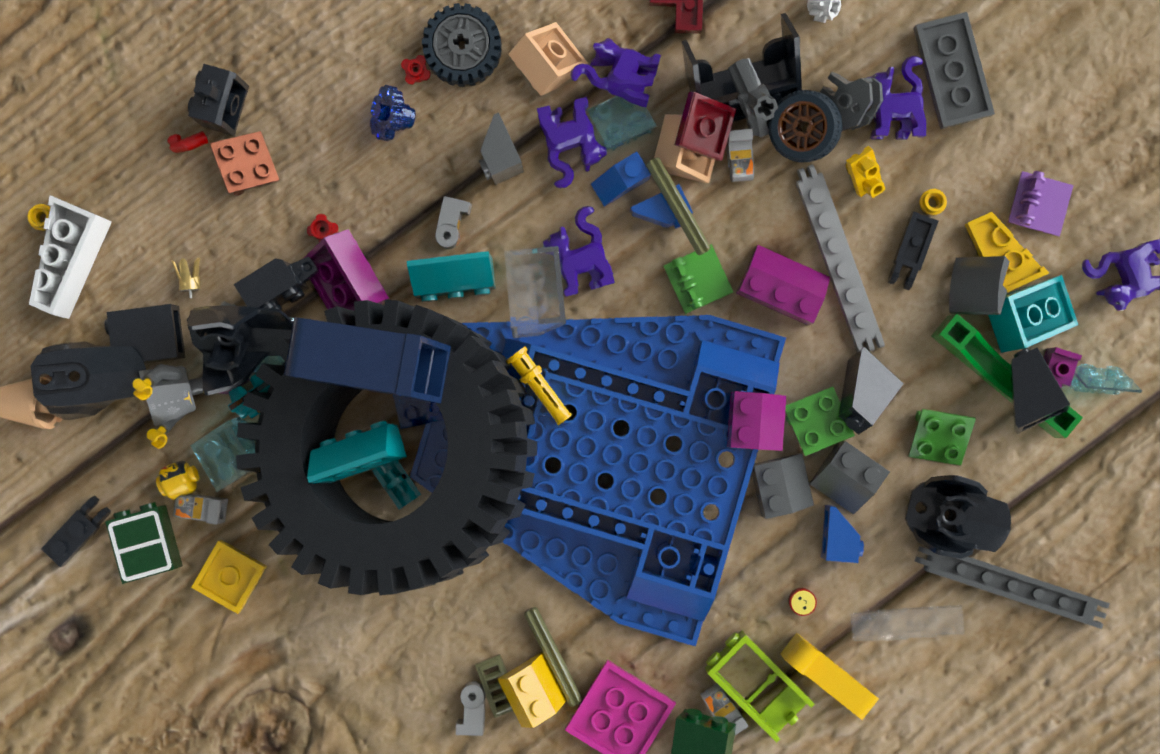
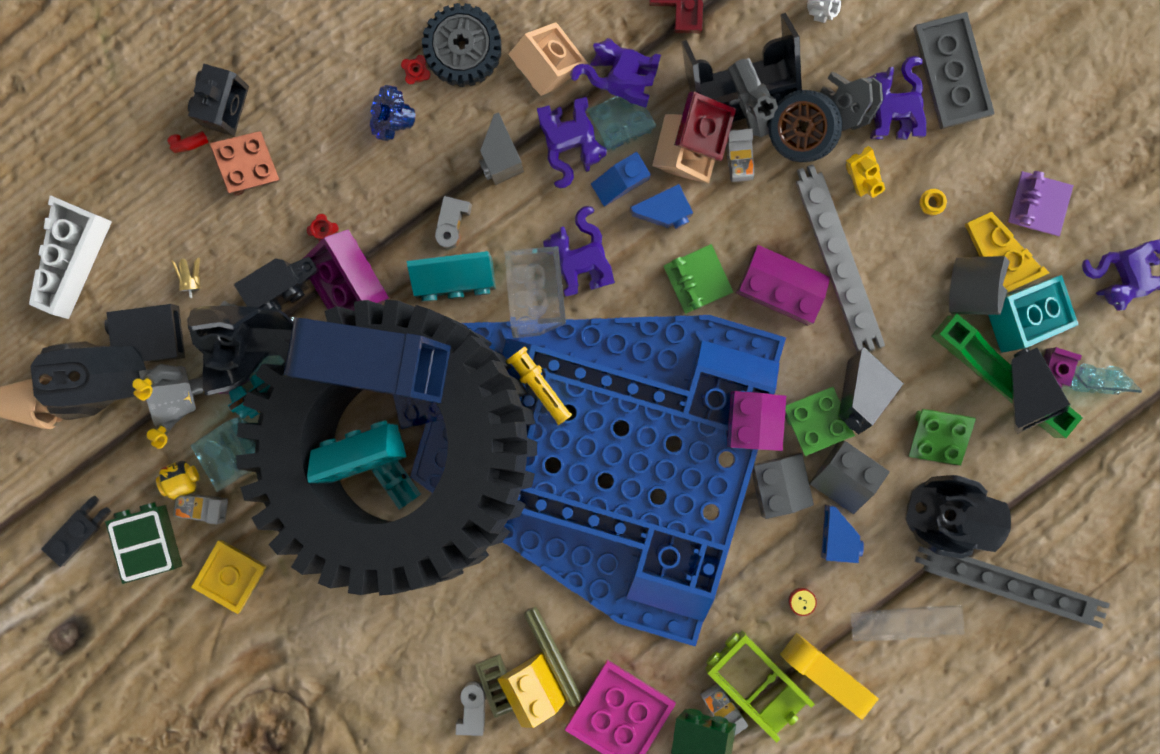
(34, 216): yellow plate -> none
(678, 206): olive axle -> none
(913, 248): black hinge -> none

